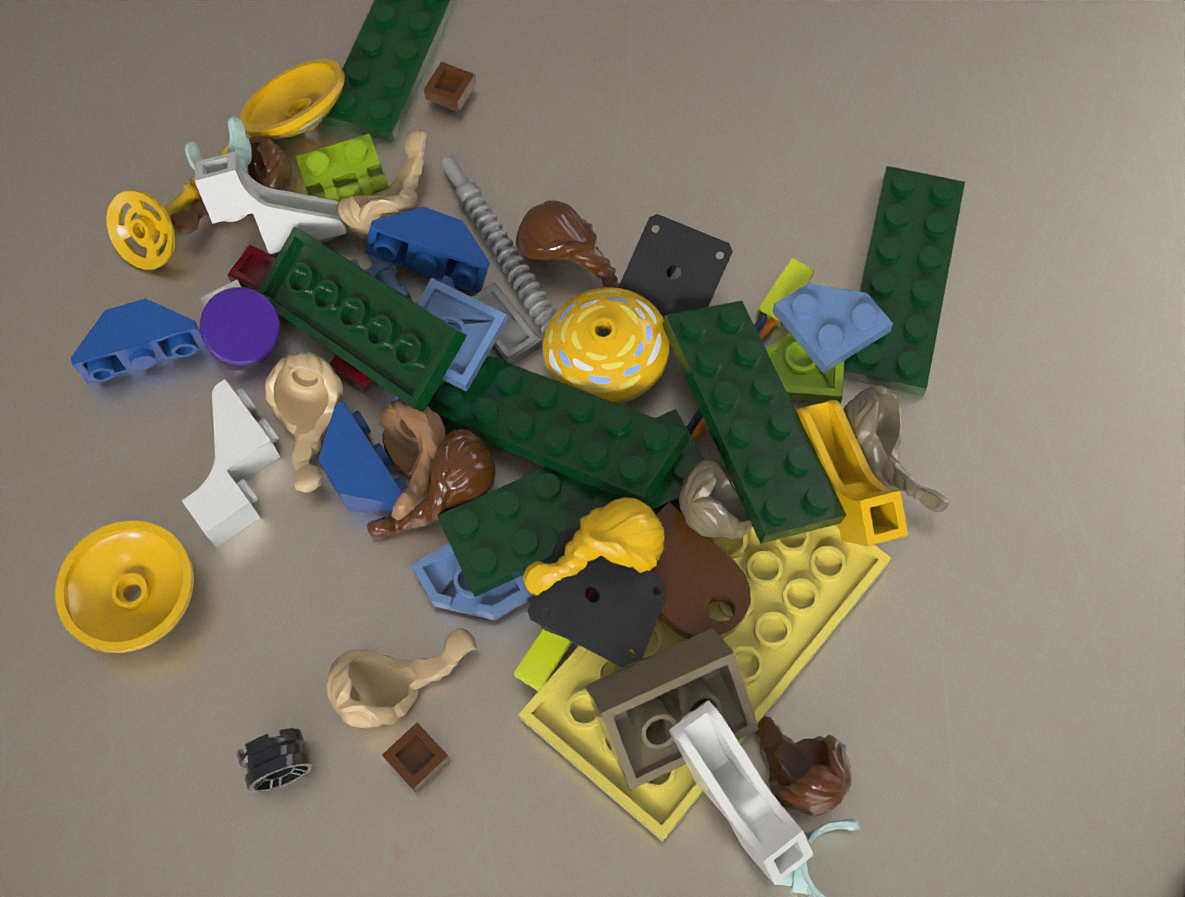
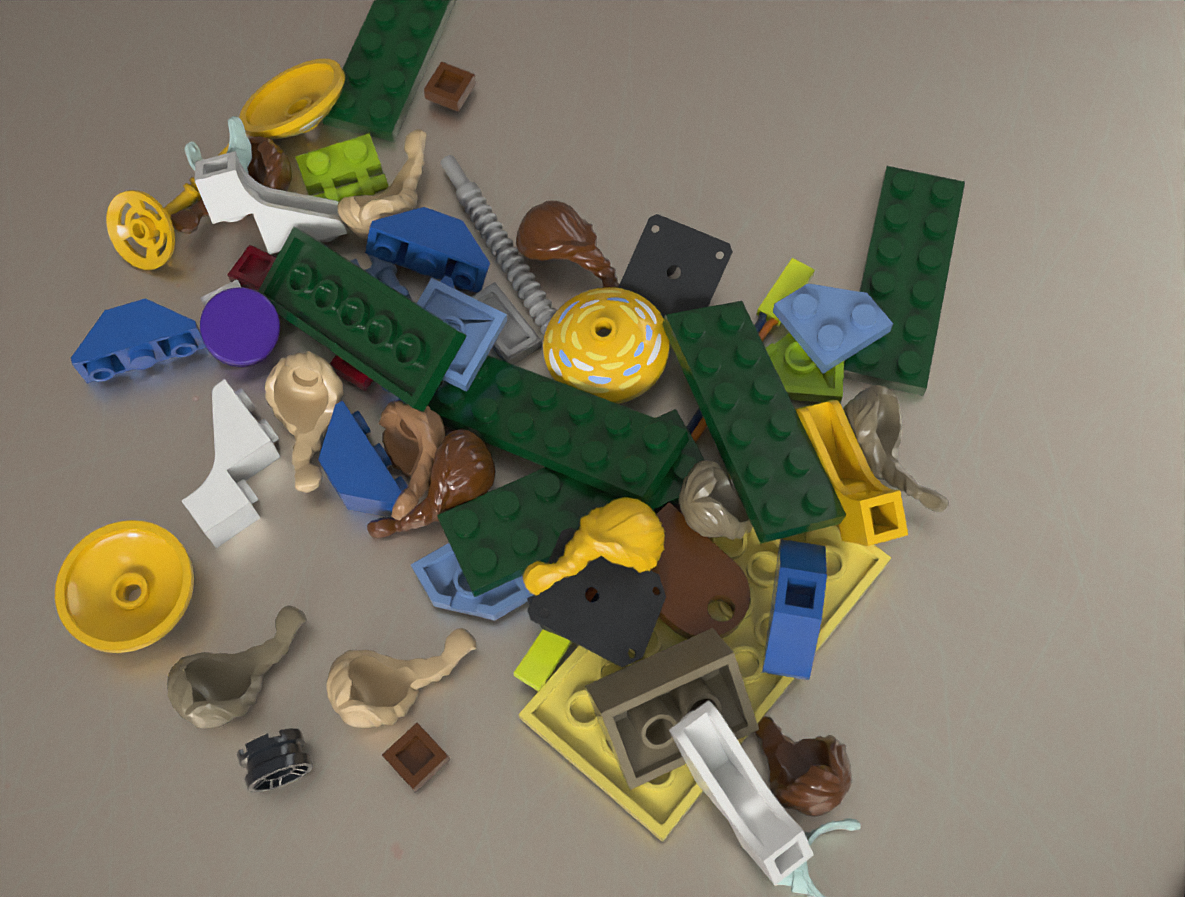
(222, 686): none -> dark tan hair
(795, 609): none -> blue slope

